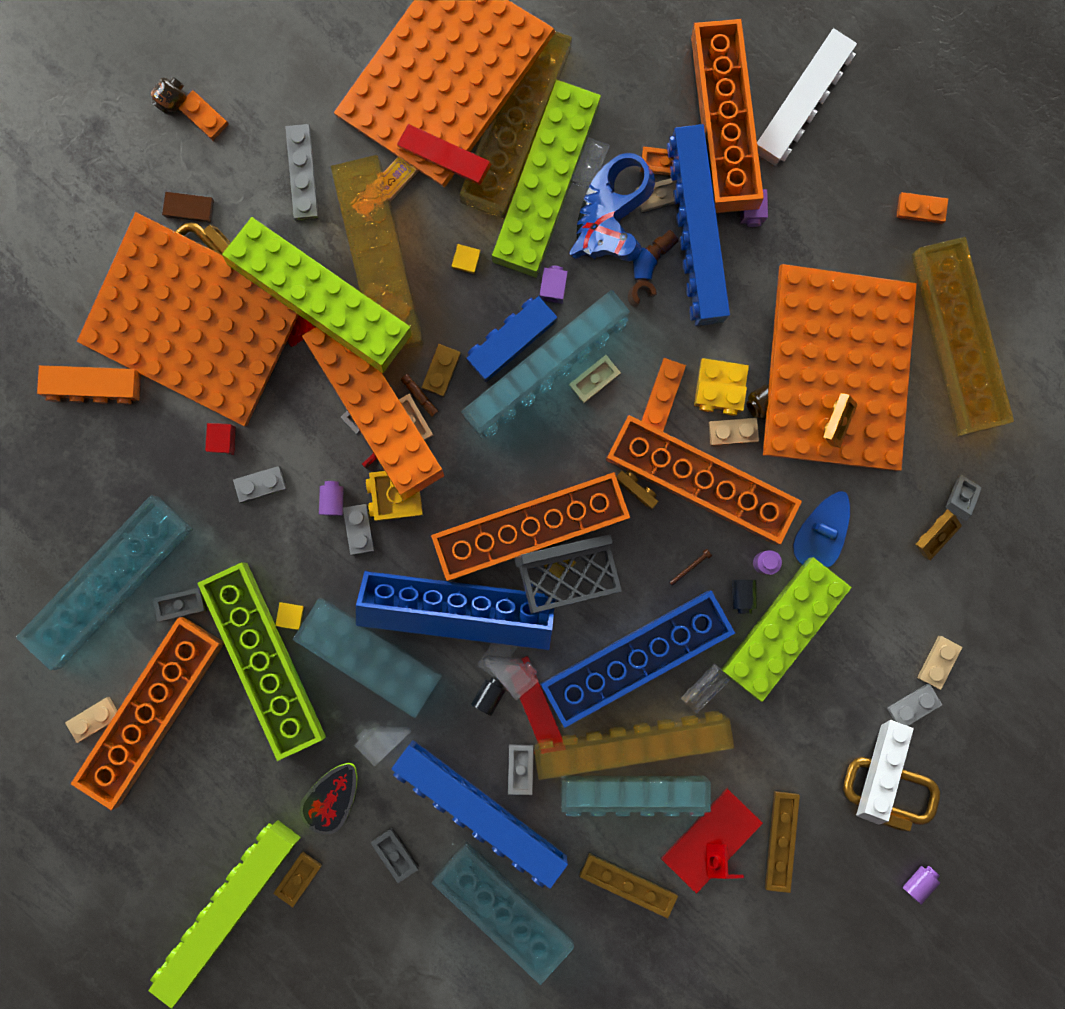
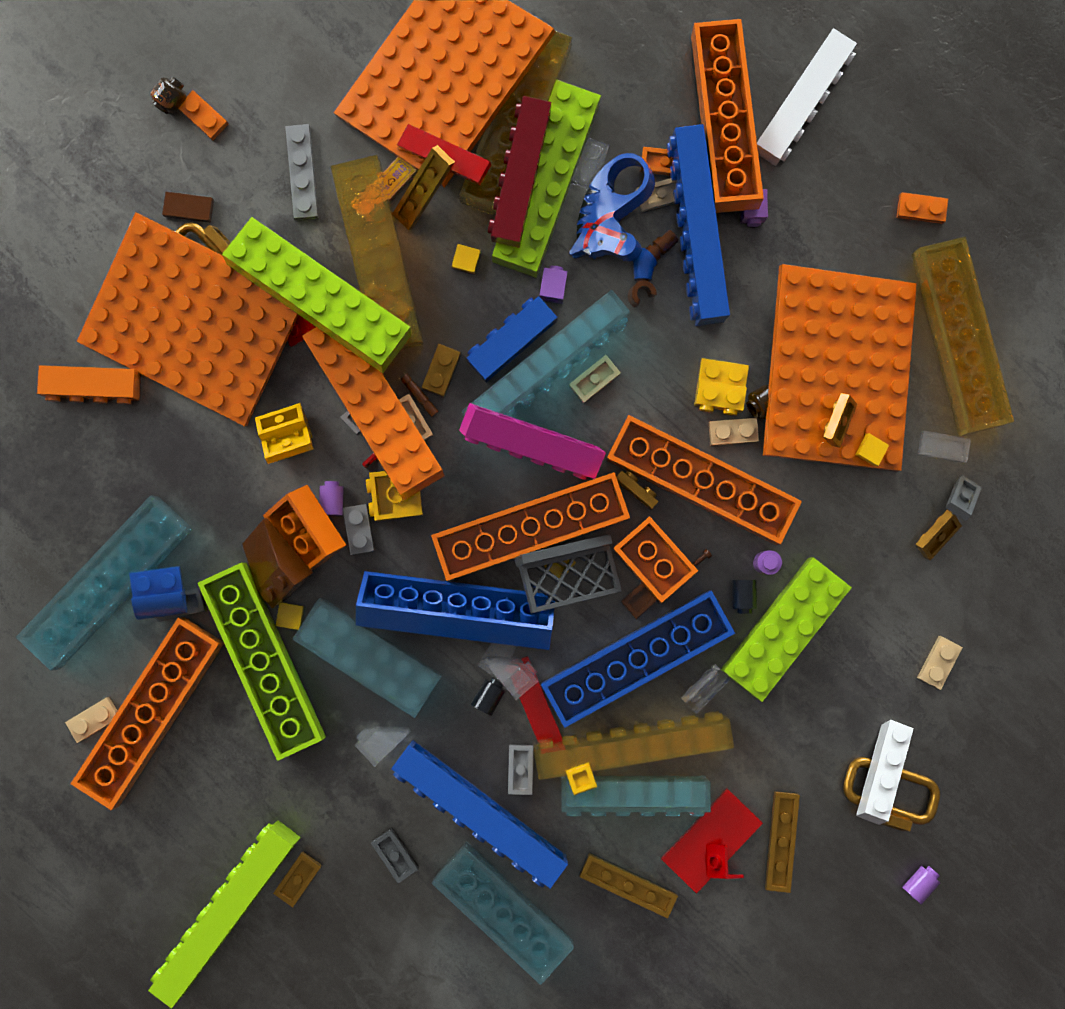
(158, 593): none -> blue brick
(220, 438): red panel -> none
(259, 484): light grey plate -> none
(274, 564): none -> reddish brown slope
(284, 433): none -> yellow brick
(306, 527): none -> orange brick
(330, 800): shield -> none
(423, 187): none -> pearl gold plate
(521, 171): none -> dark red brick
(531, 441): none -> dark pink brick
(581, 778): none -> yellow tile
(639, 601): none -> reddish brown tile
(655, 560): none -> orange brick
(663, 393): orange plate -> none
(824, 531): blue shield -> none
(872, 449): none -> yellow tile
(915, 705): light grey plate -> none
(944, 446): none -> clear plate

